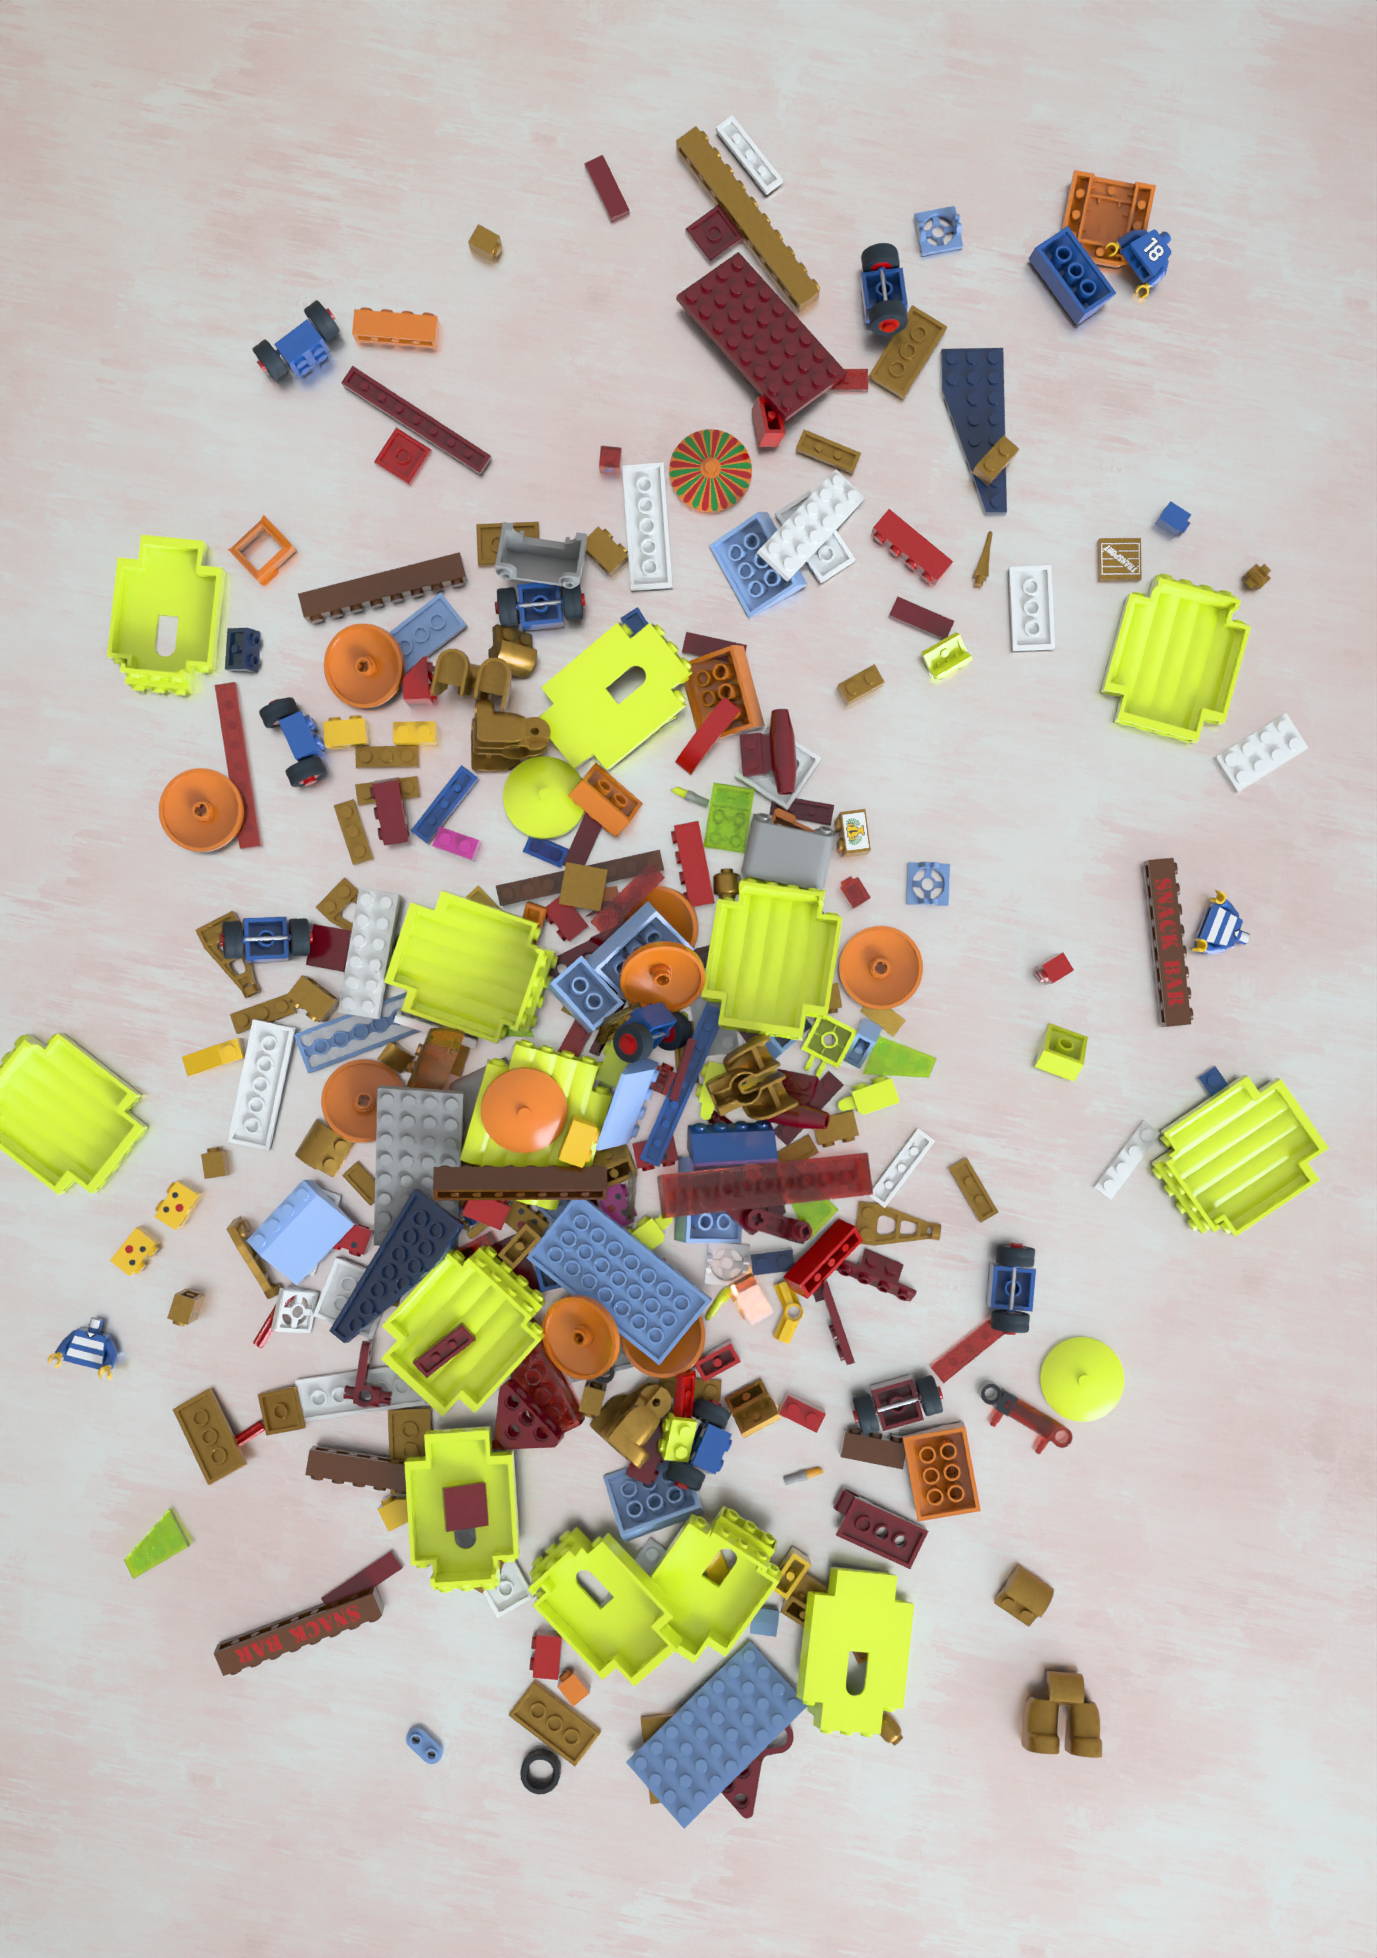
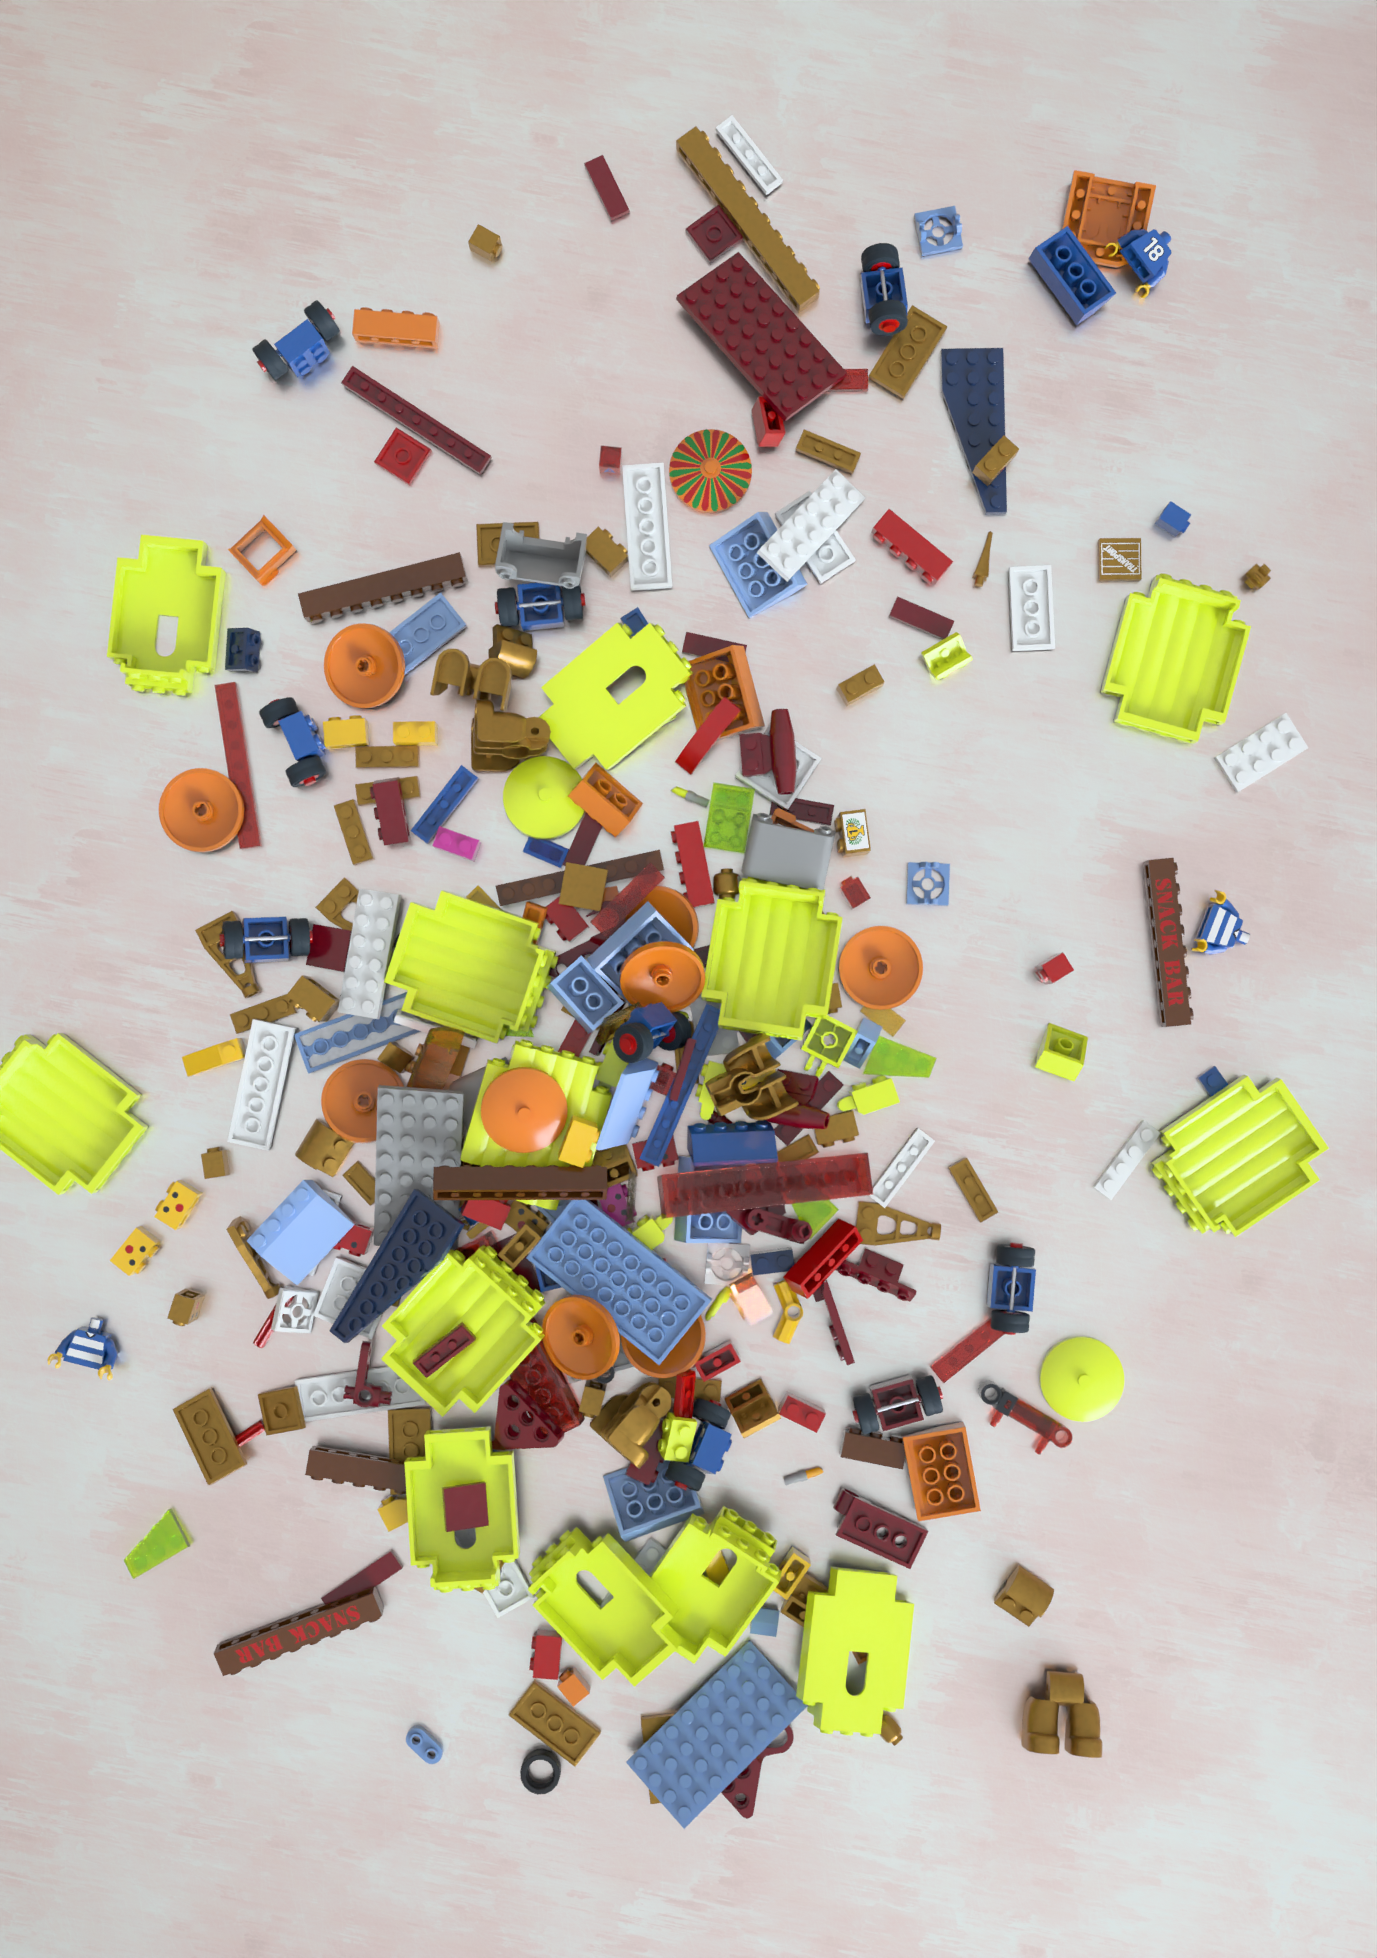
(418, 684): red slope -> none

